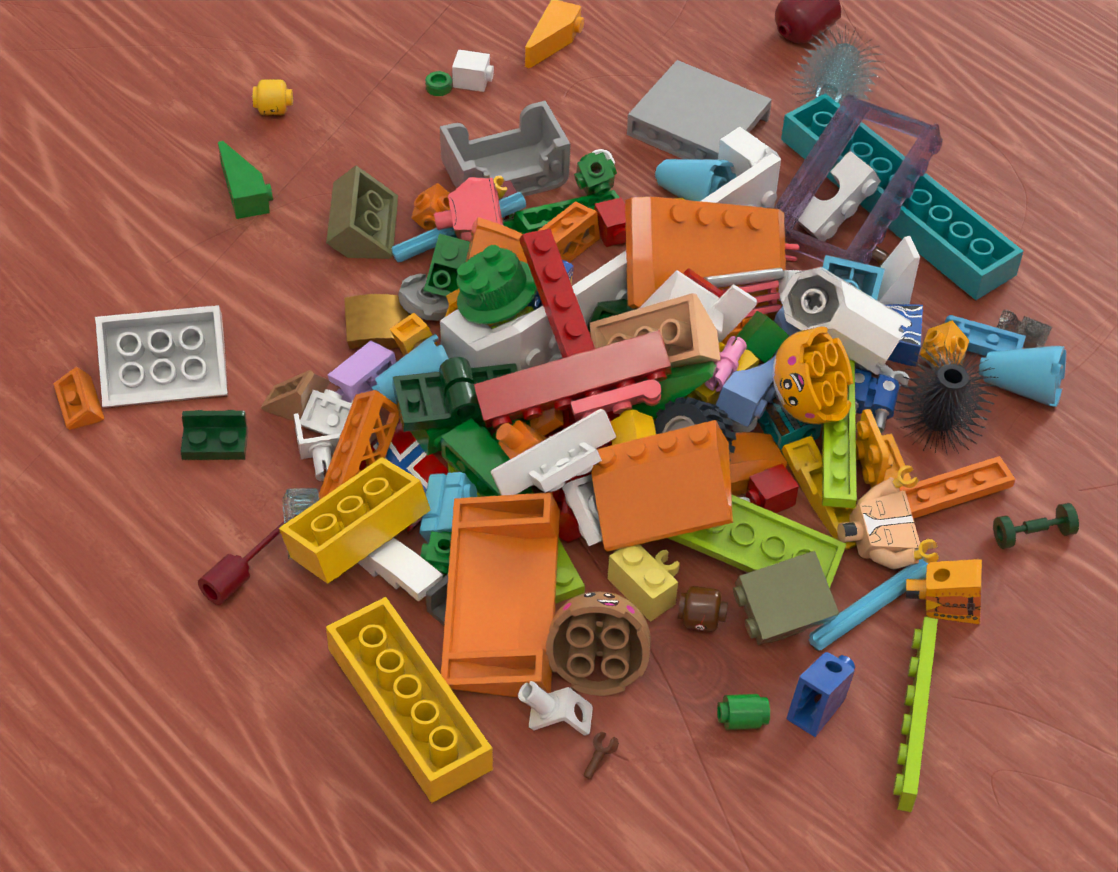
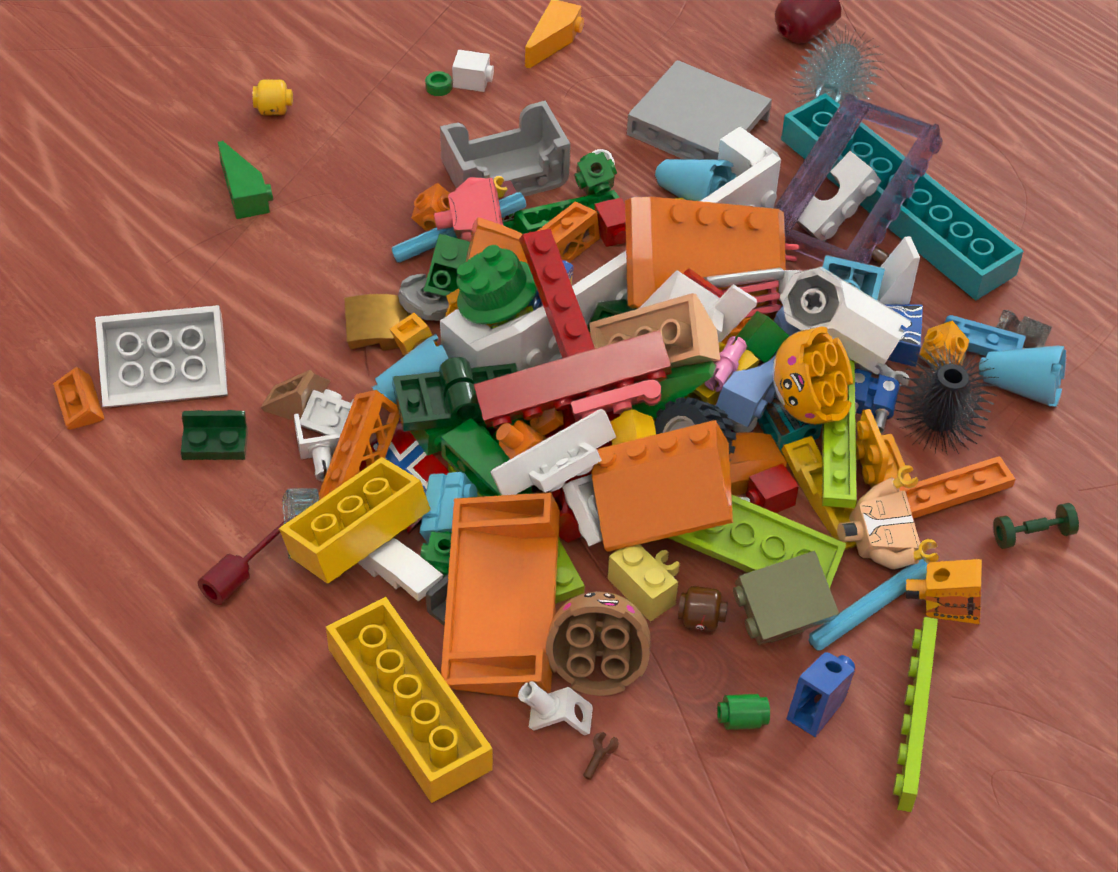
(360, 370): lavender hinge -> none
(362, 216): olive slope -> none

